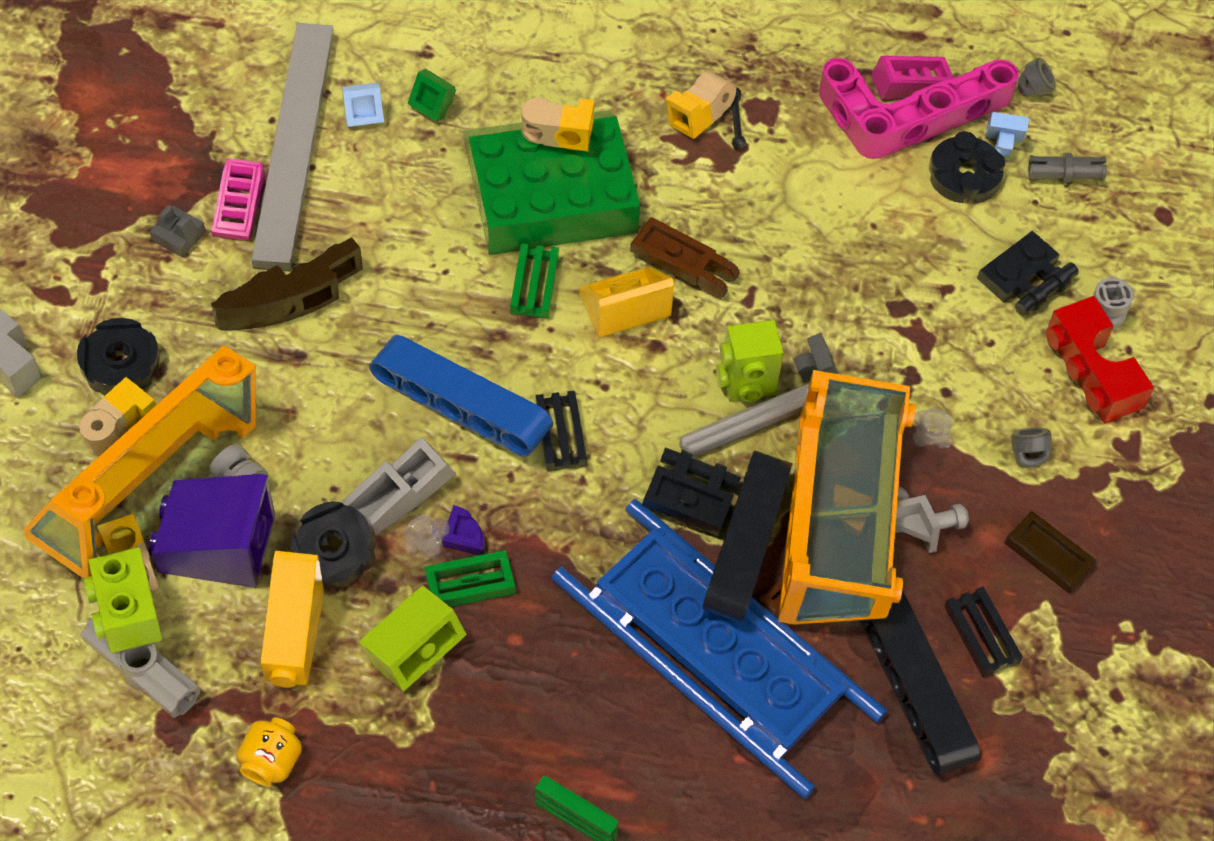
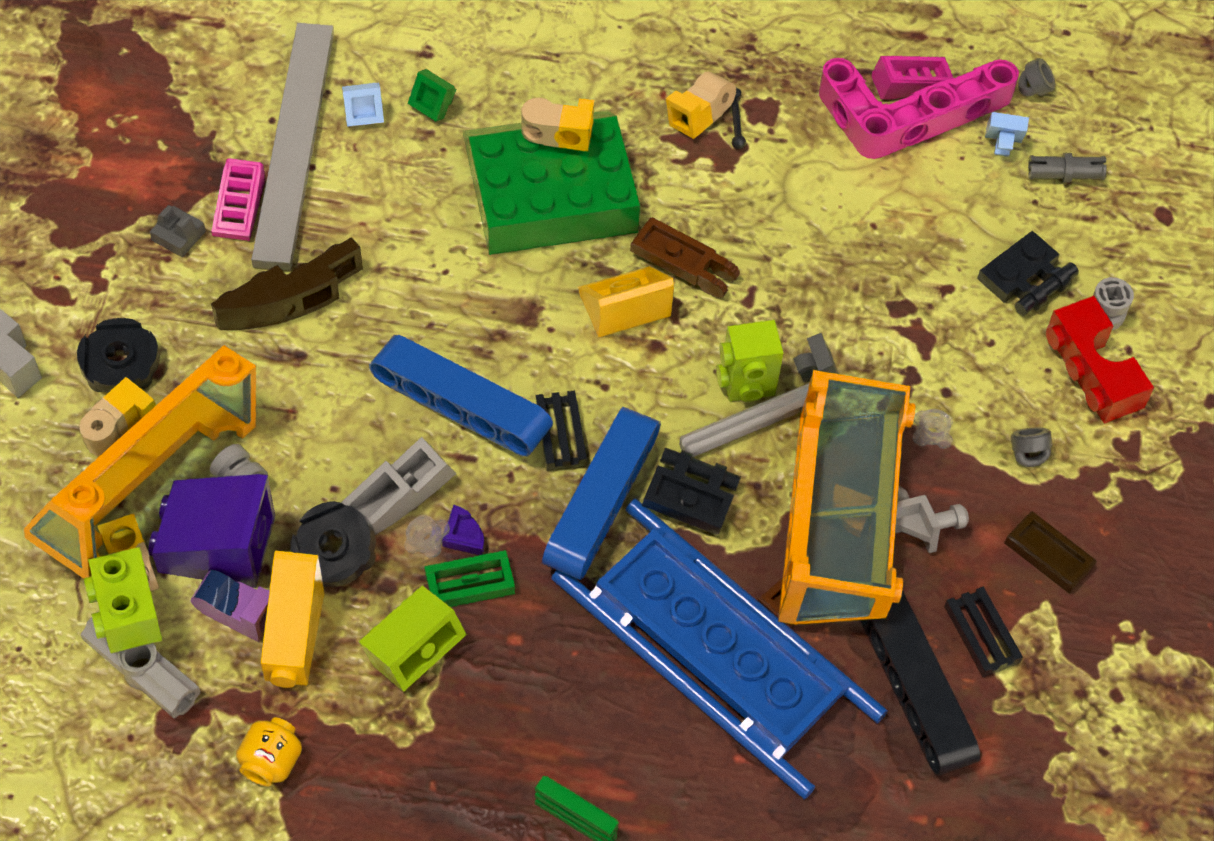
(232, 604): none -> medium lavender leg
(538, 256): green tile -> none
(601, 493): none -> blue beam
(747, 536): black beam -> none
(971, 152): black plate -> none

